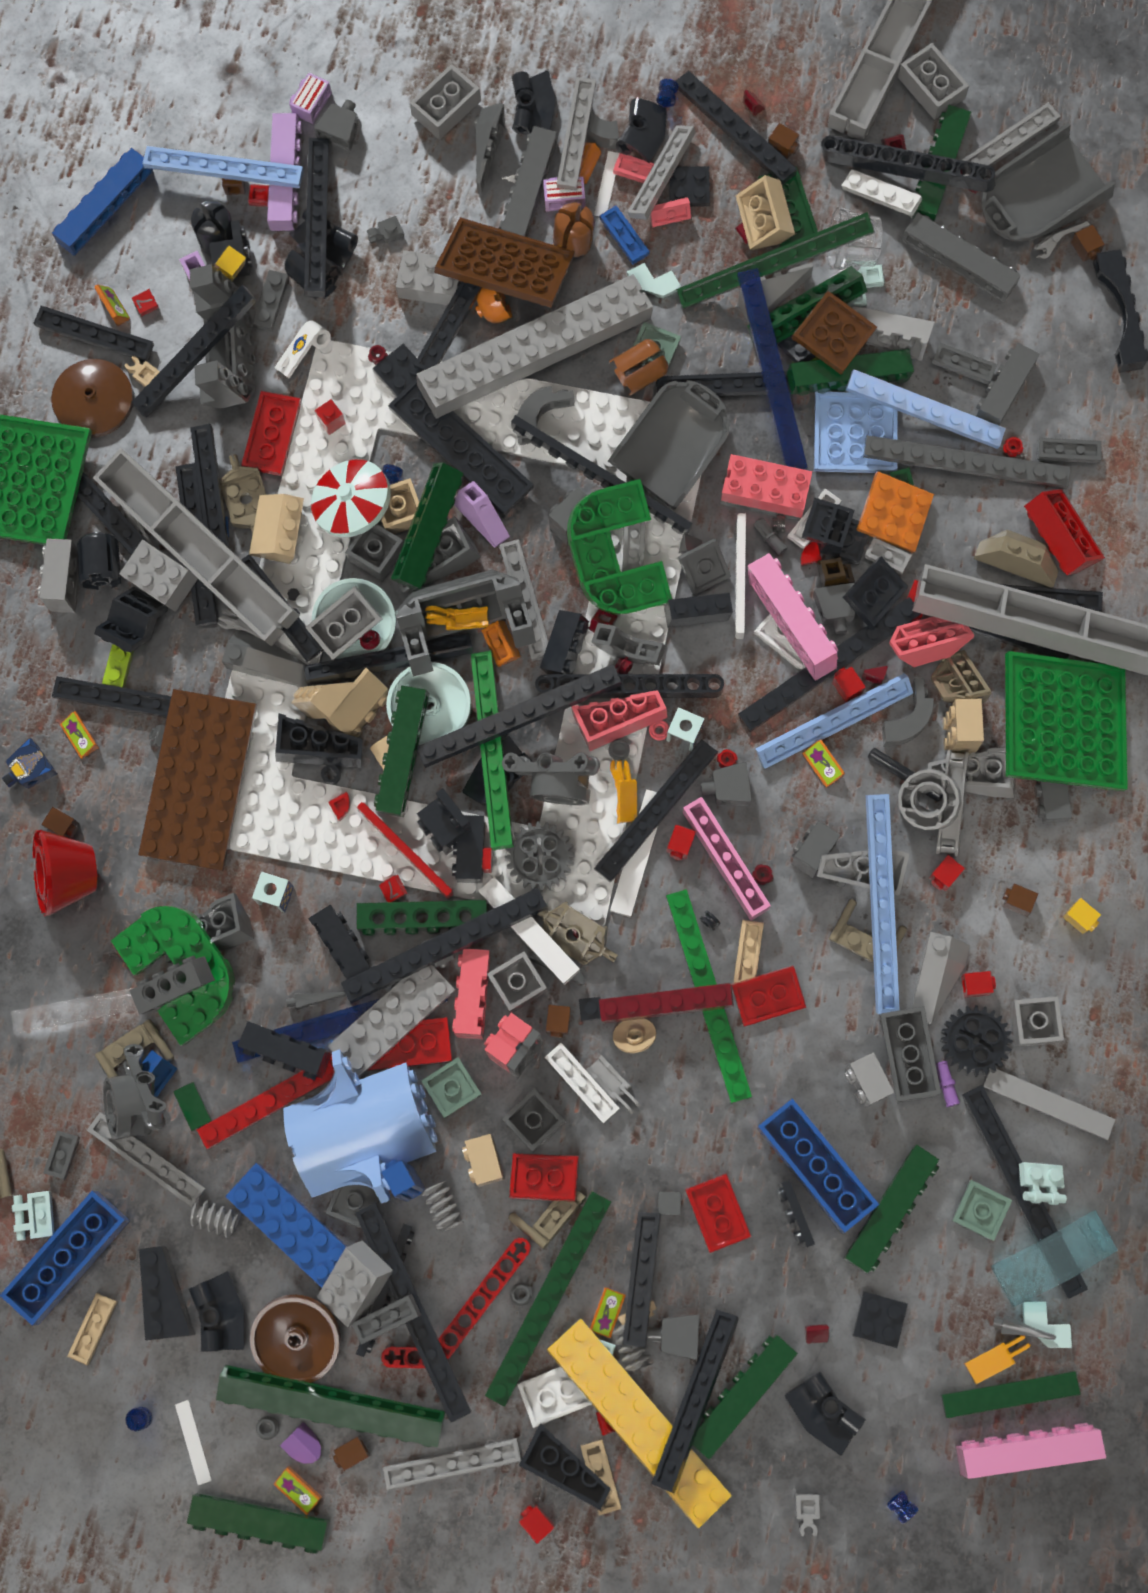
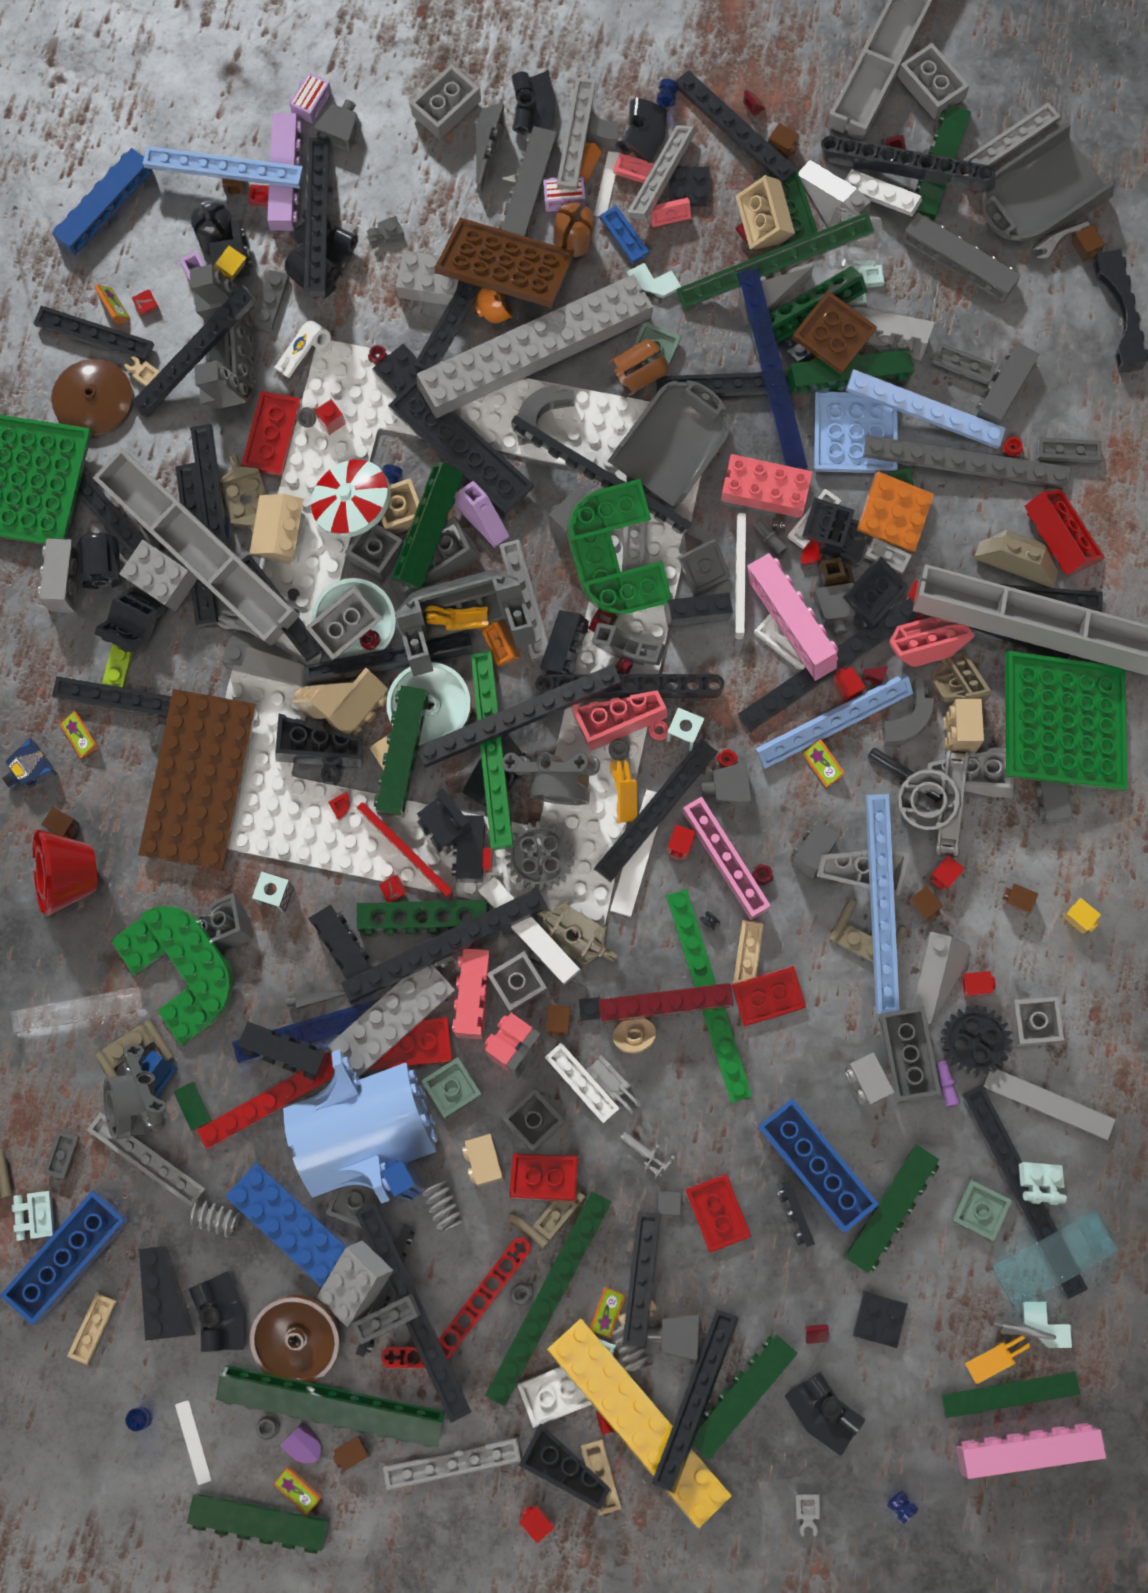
(171, 985): dark grey brick -> none
(306, 417): none -> dark grey plate
(637, 1146): none -> light grey piece
(831, 192): none -> light grey wedge
(925, 905): none -> reddish brown brick

